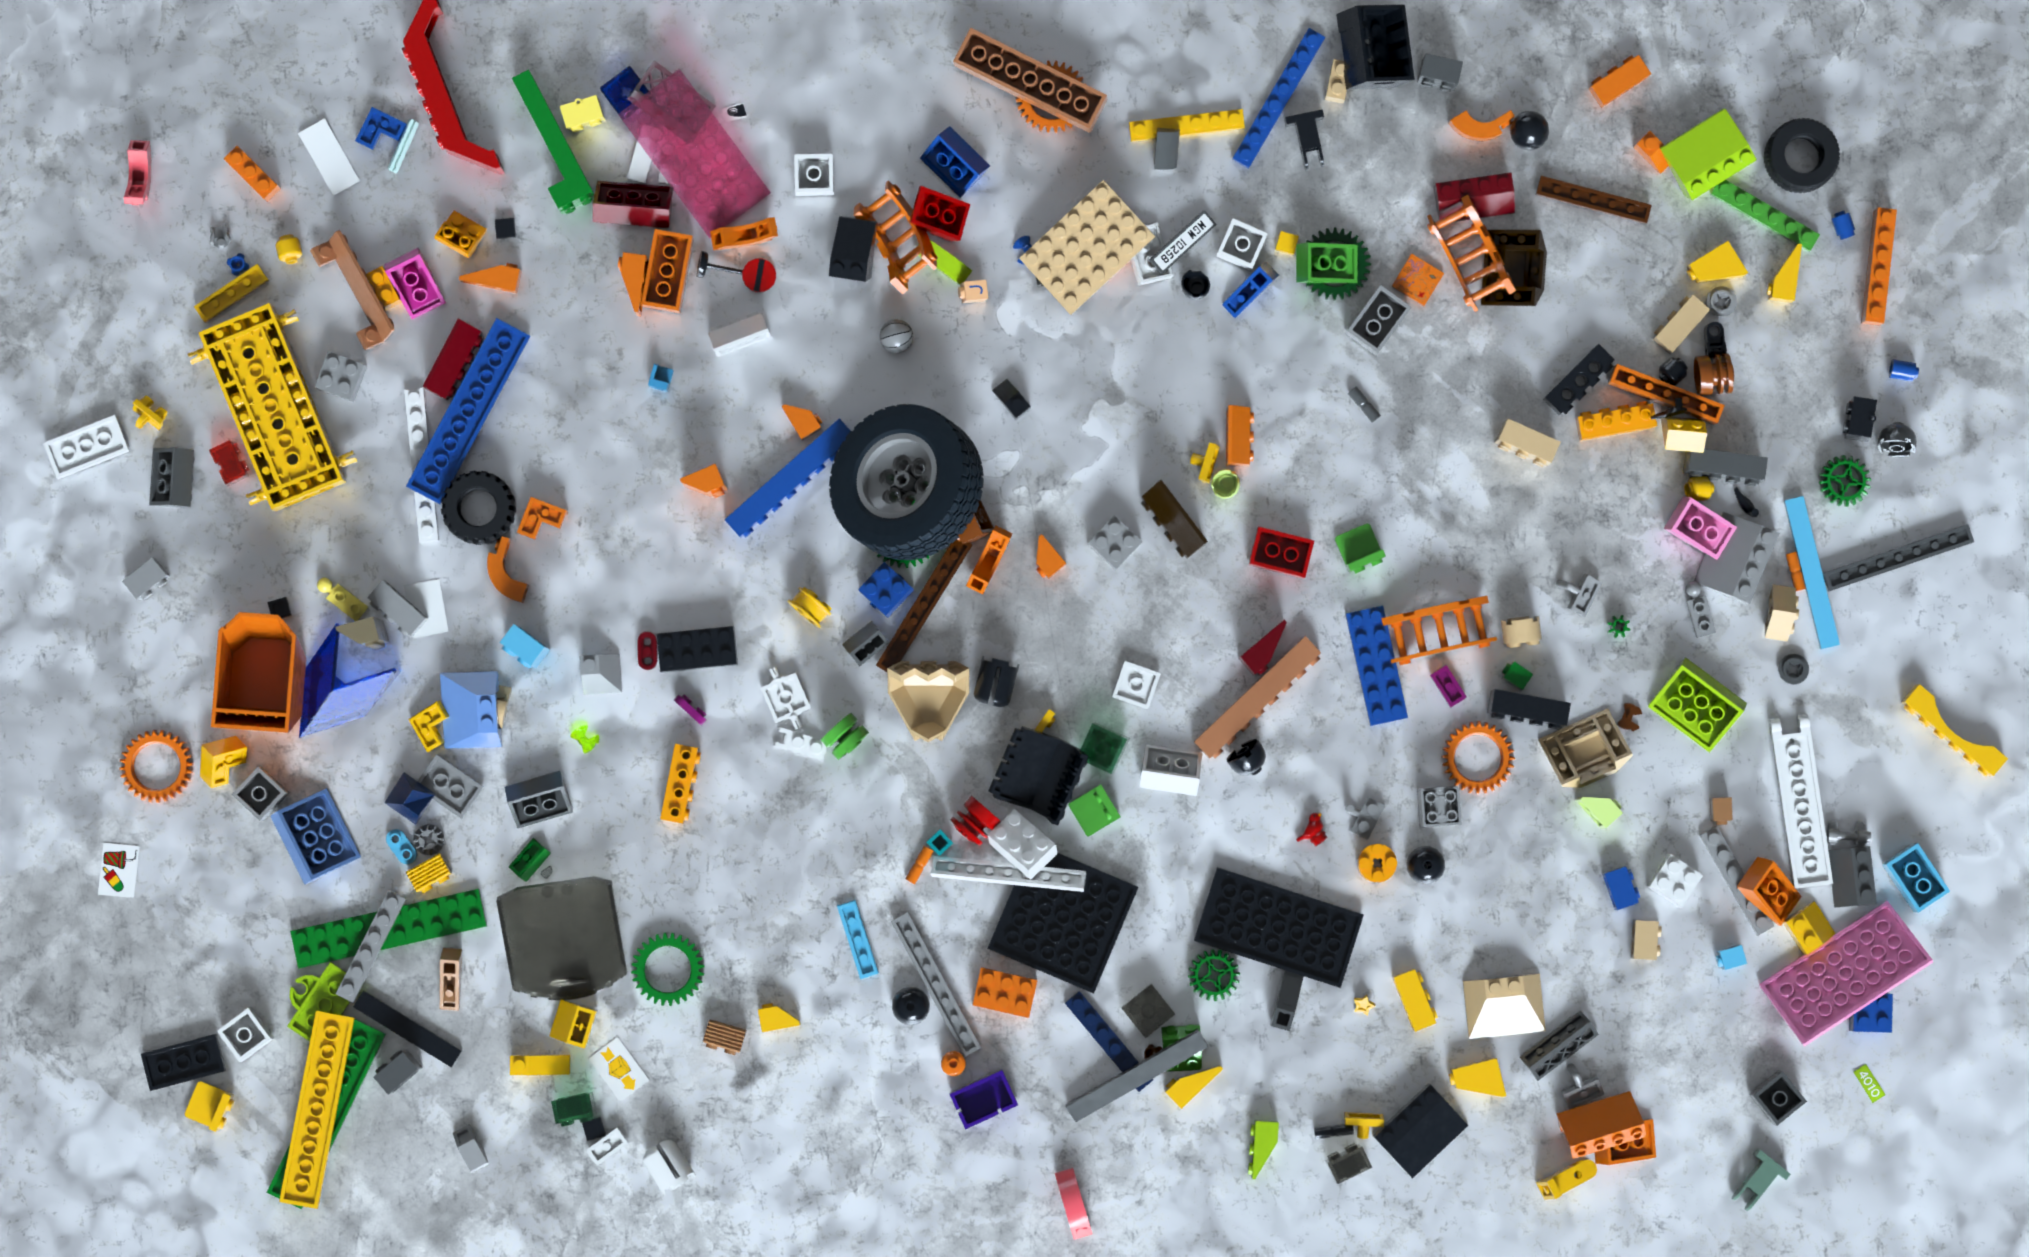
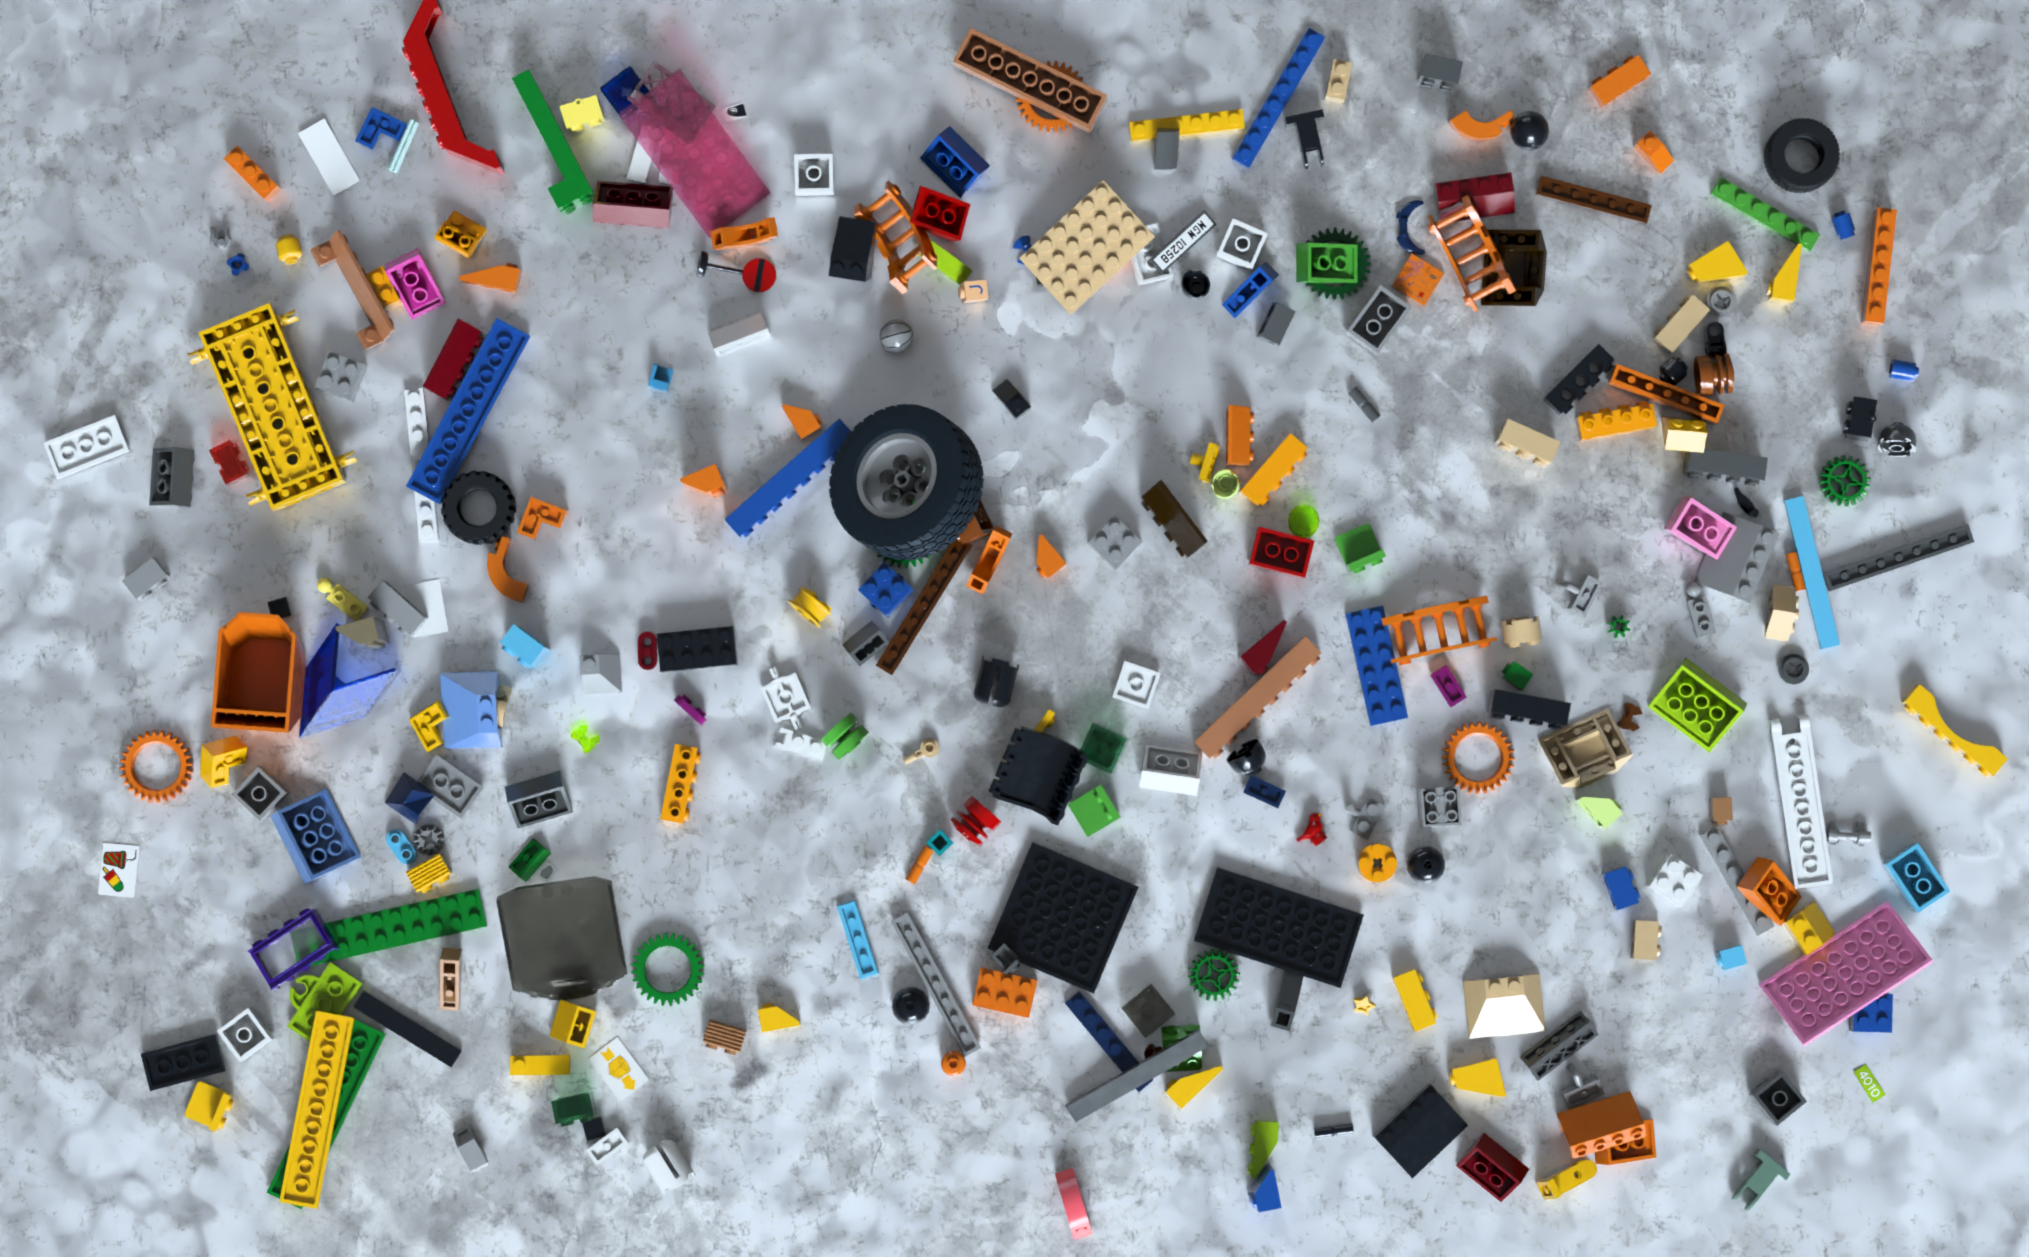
(139, 172): coral arch -> none
(155, 418): yellow hips -> none
(231, 293): yellow plate -> none
(293, 948): none -> window
(371, 946): light grey plate -> none
(397, 1072): dark grey brick -> none
(505, 228): black tile -> none
(634, 271): orange slope -> none
(667, 271): orange brick -> none
(928, 695): tan panel -> none
(928, 748): none -> tan plate
(983, 1099): dark purple piece -> none
(1006, 958): none -> dark grey bracket
(1007, 874): white plate -> none
(1022, 844): white brick -> none
(1264, 791): none -> dark blue plate
(1264, 1191): none -> blue slope
(1273, 470): none -> light orange brick
(1276, 323): none -> dark grey hinge
(1287, 243): yellow tile -> none
(1303, 521): none -> clear neon green piece
(1347, 1163): clear smoke brick -> none
(1363, 1121): yellow tile -> none
(1387, 46): black container -> none
(1403, 238): none -> dark blue piece
(1492, 1167): none -> dark red slope
(1679, 409): black bar -> none
(1699, 488): yellow head -> none
(1707, 154): lime slope -> none
(1852, 877): dark grey slope -> none

